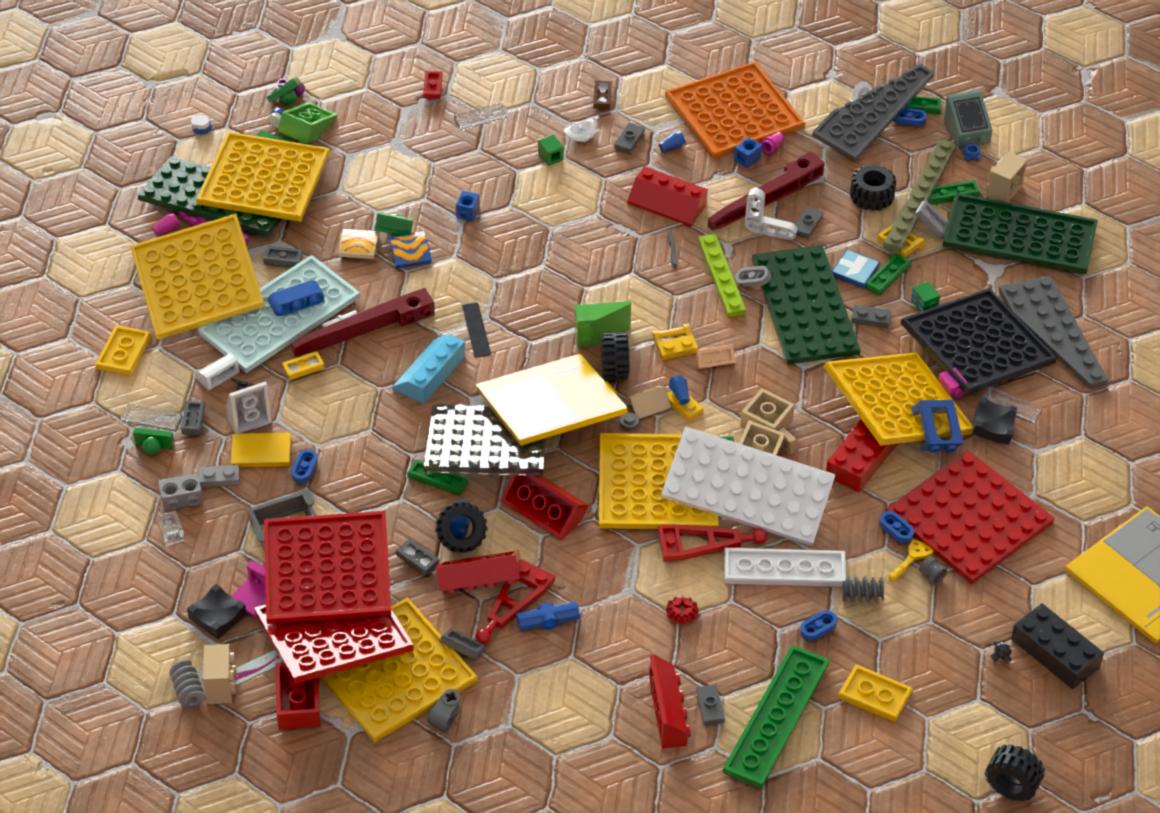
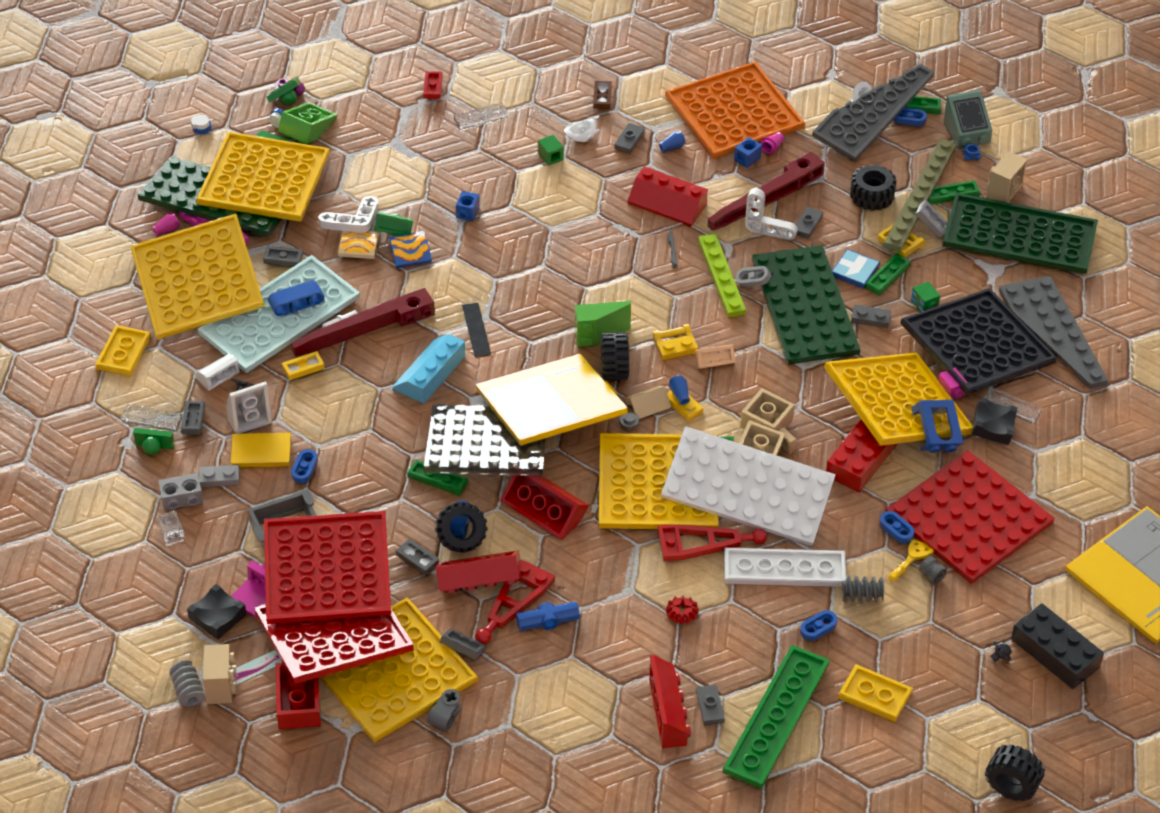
(355, 223): none -> white beam

